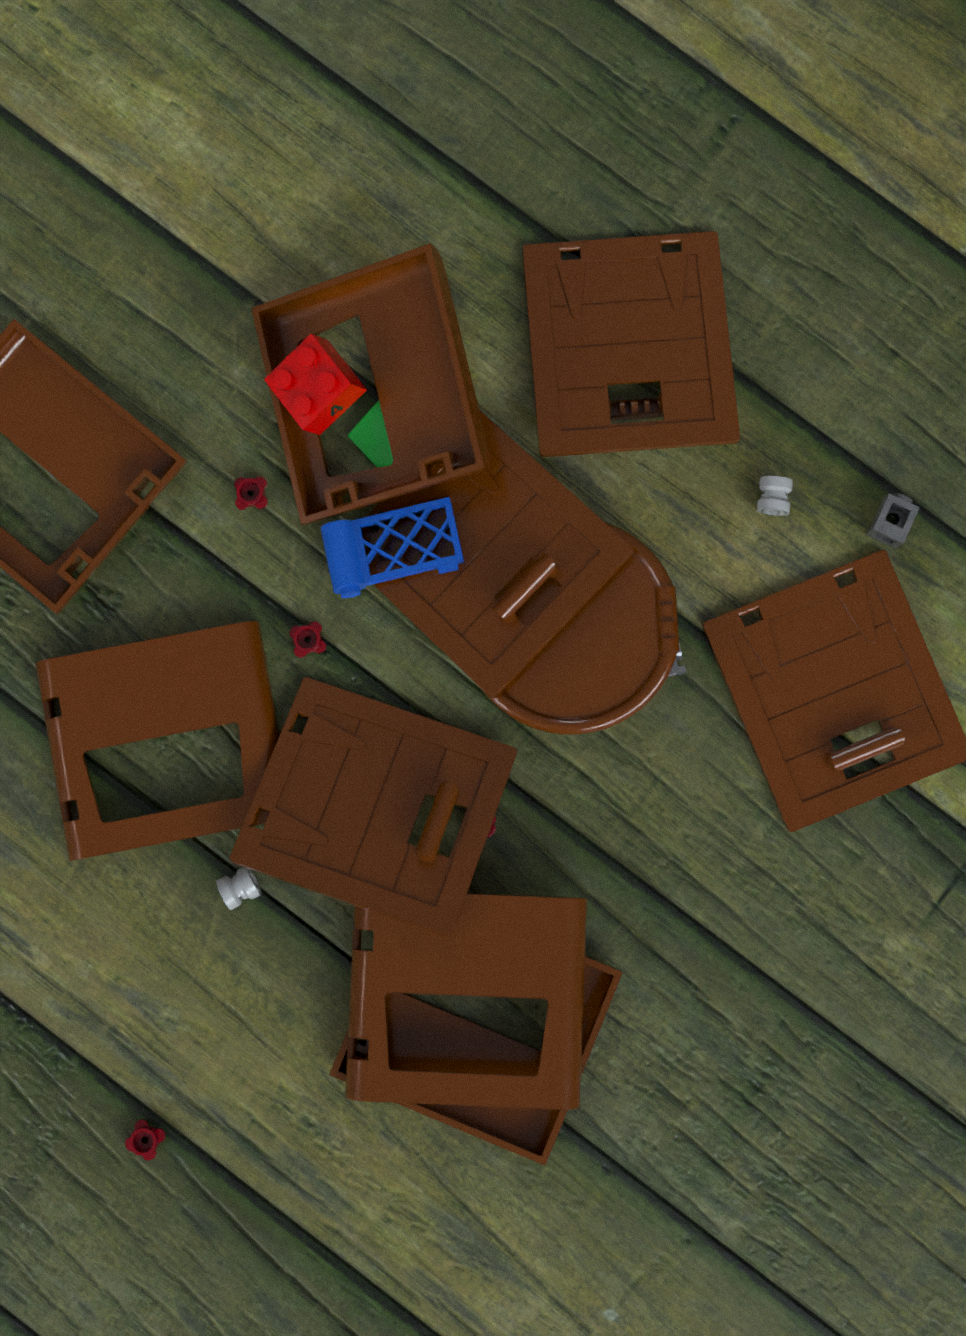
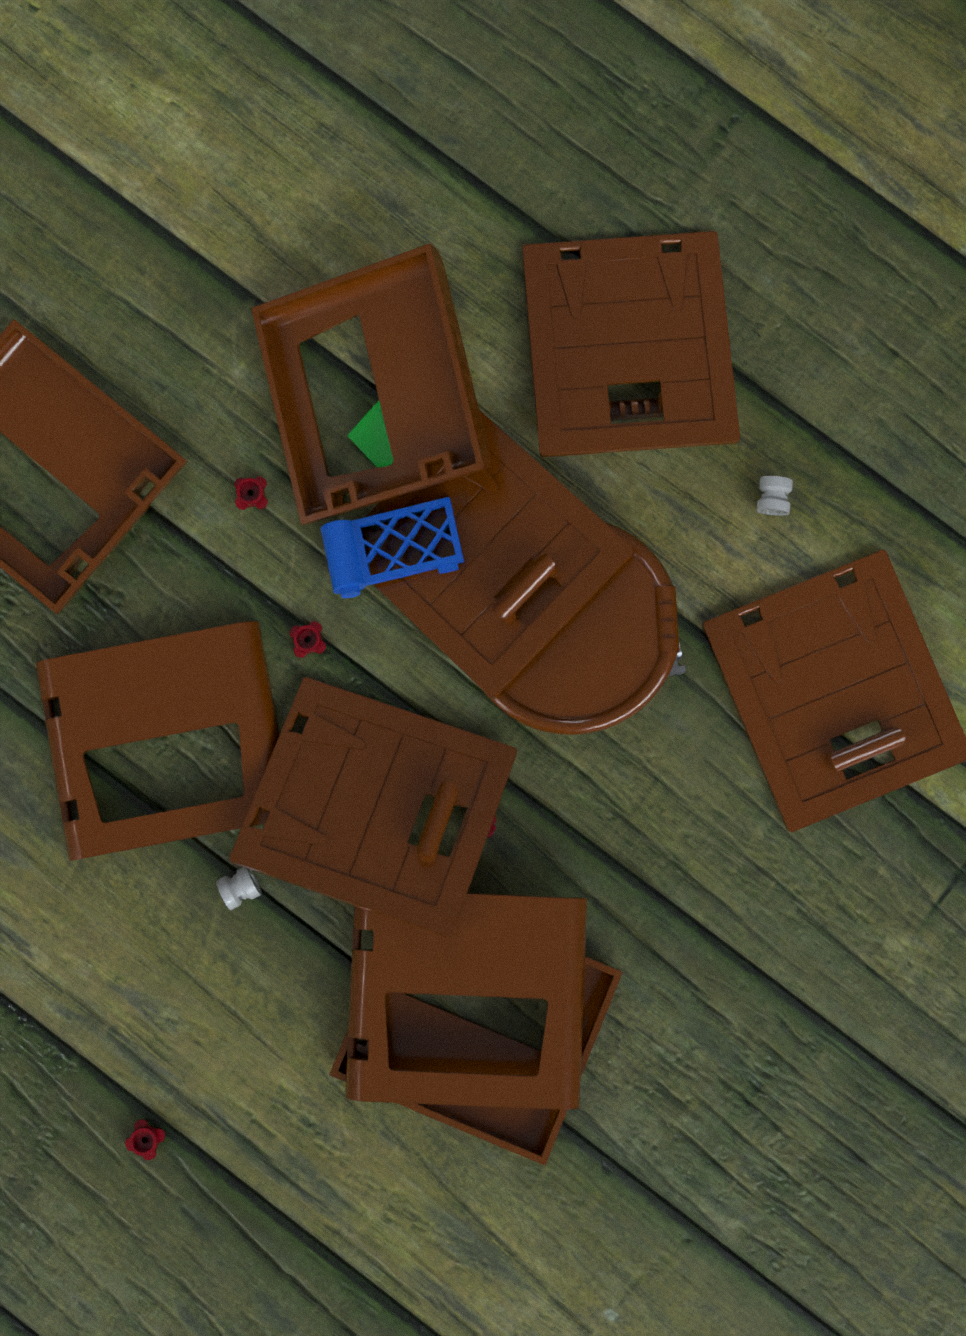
(315, 384): red brick -> none
(904, 512): flat silver brick -> none

